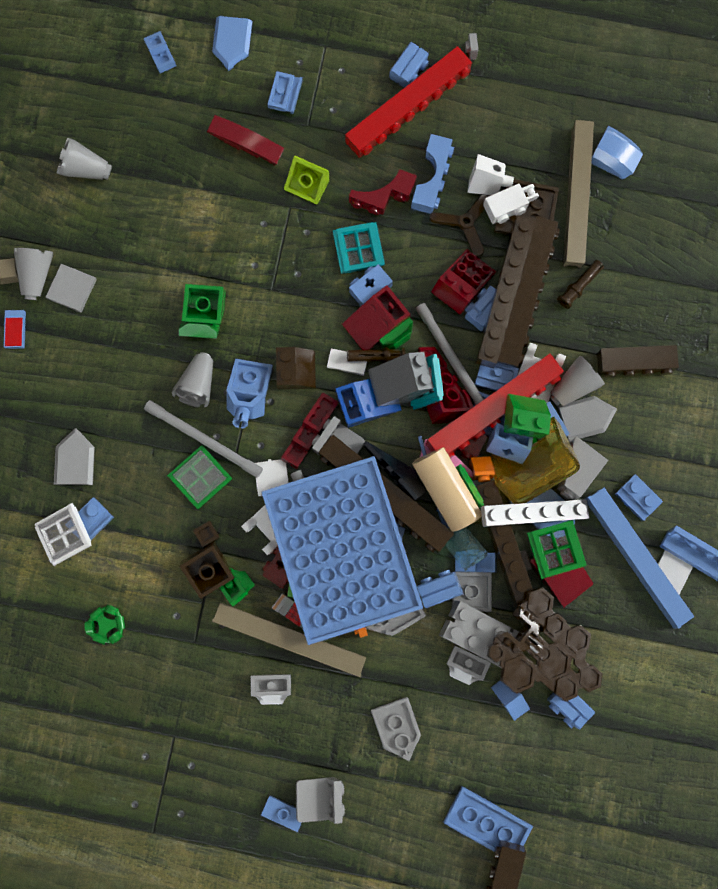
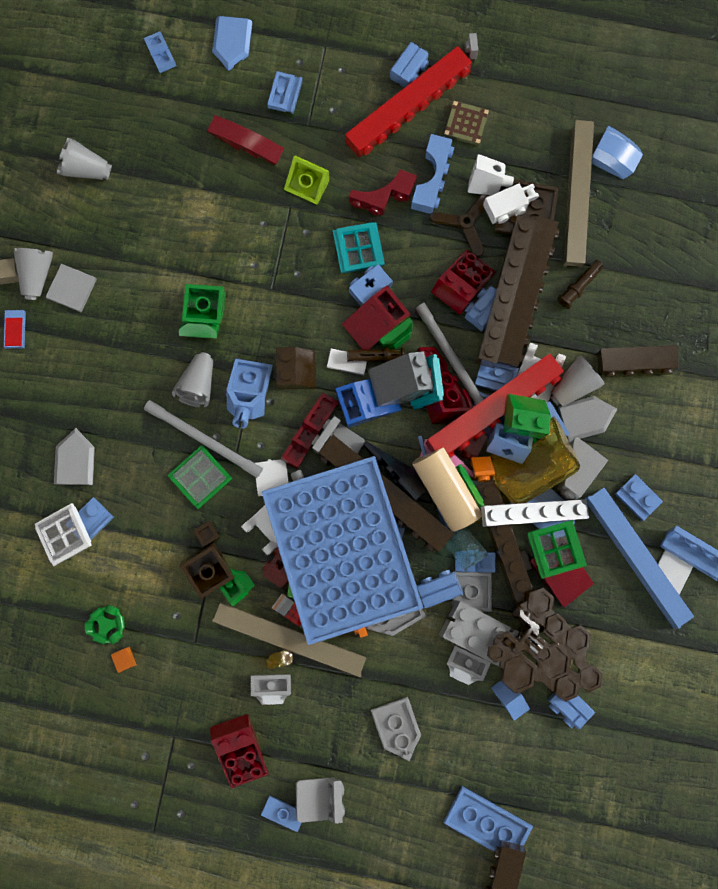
(123, 659): none -> orange slope
(238, 751): none -> dark red slope
(279, 659): none -> clear yellow arm
(466, 123): none -> tile

